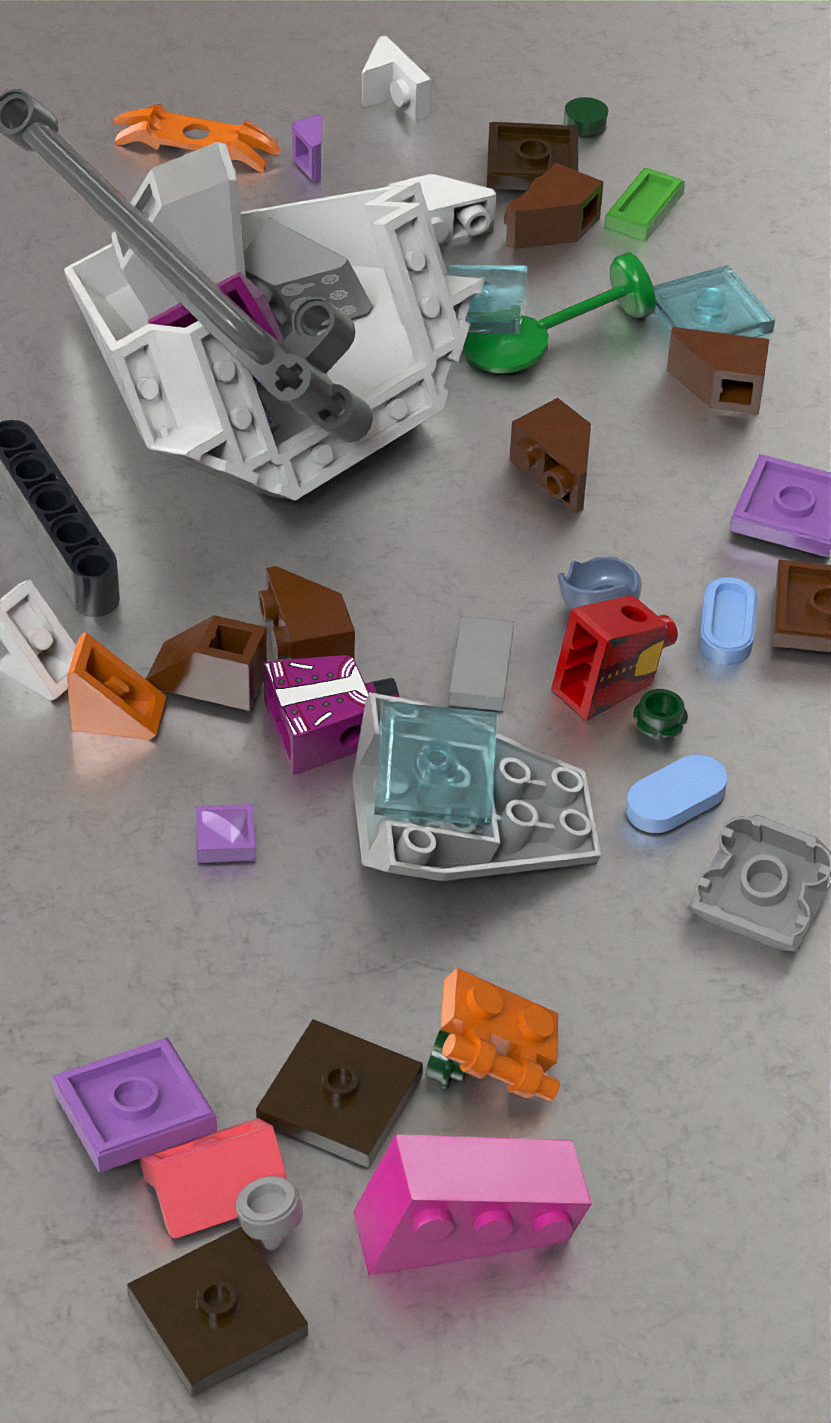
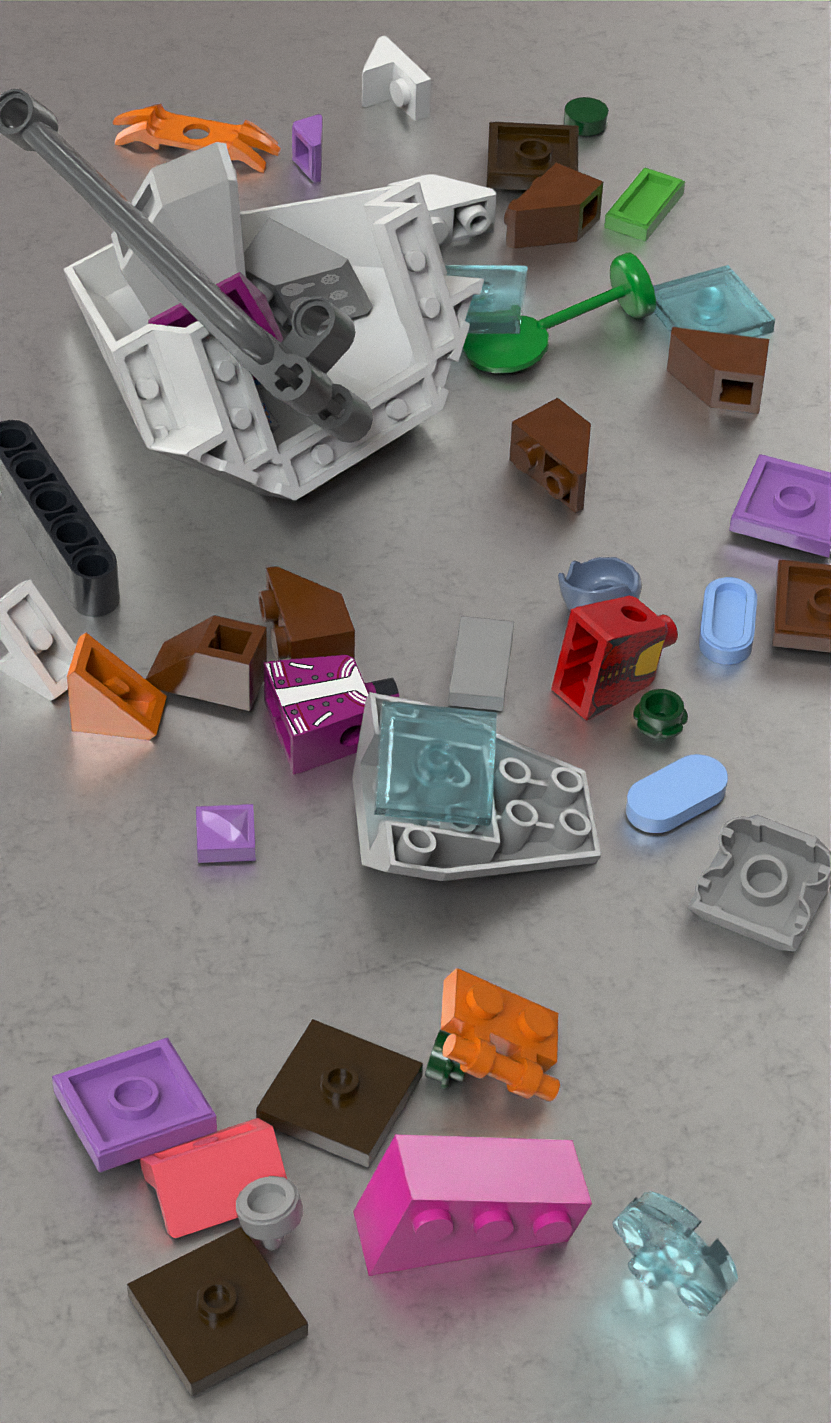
(672, 1254): none -> clear light blue plate

